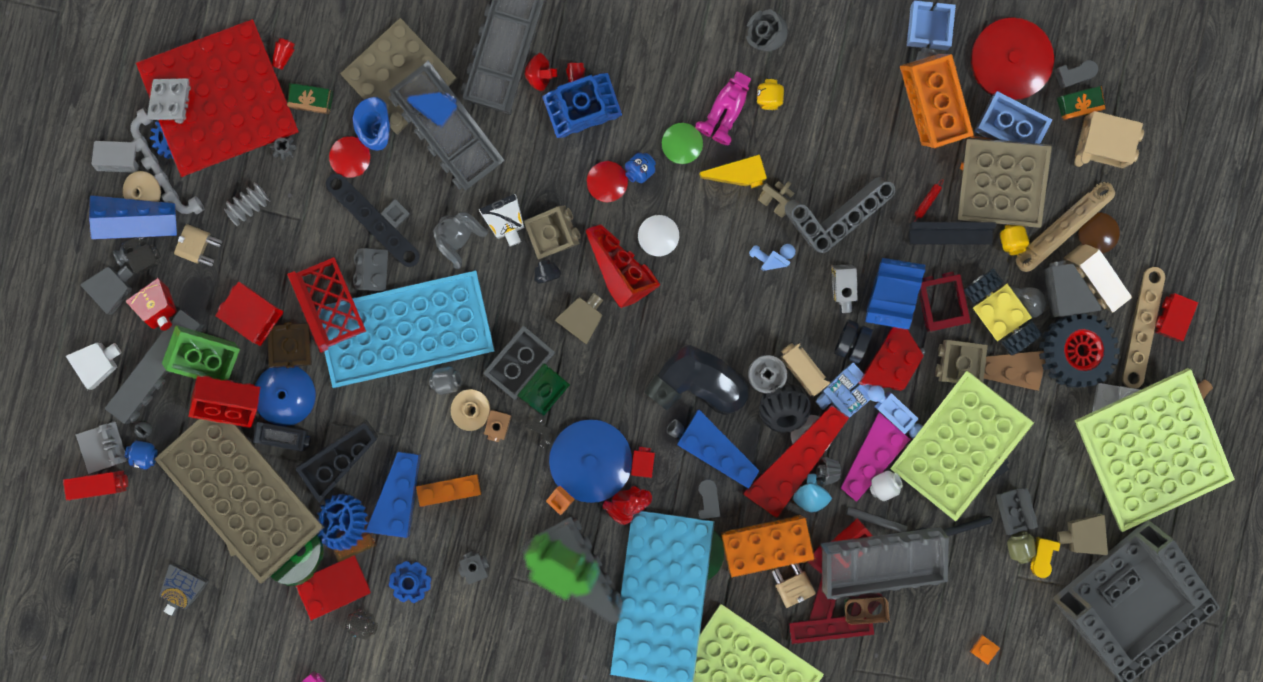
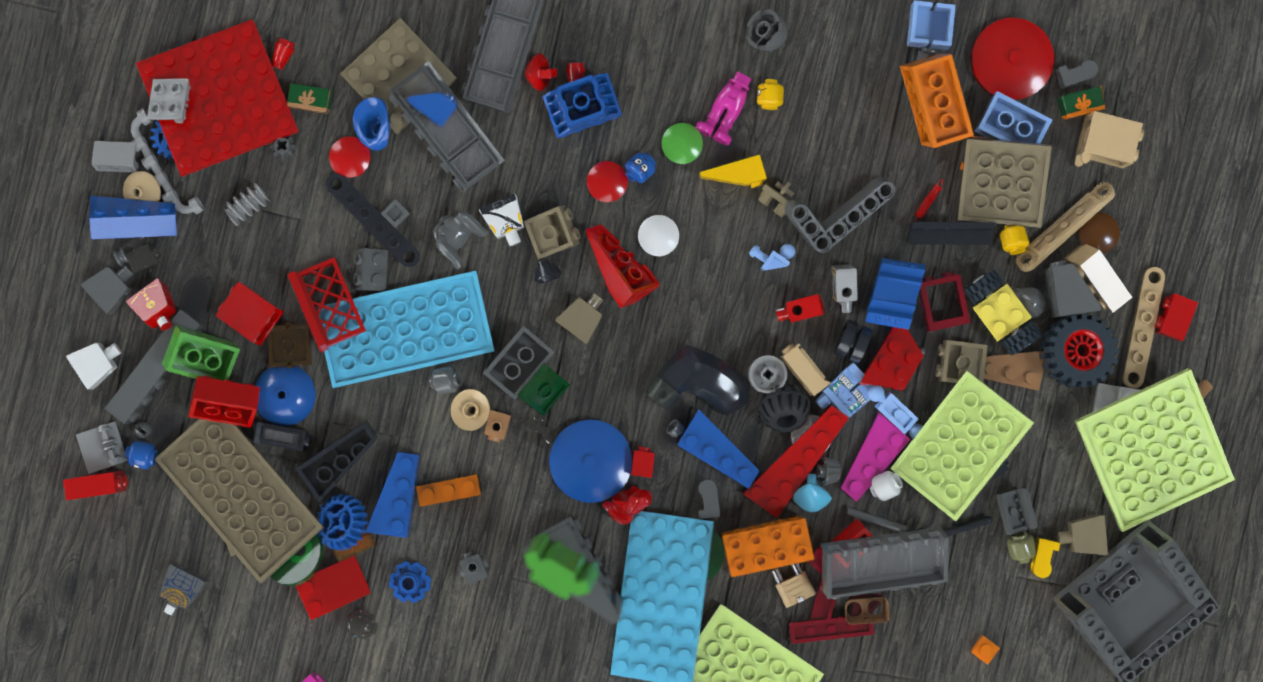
(193, 243): tan piece -> none
(560, 500): orange plate -> none
(811, 307): none -> red torso

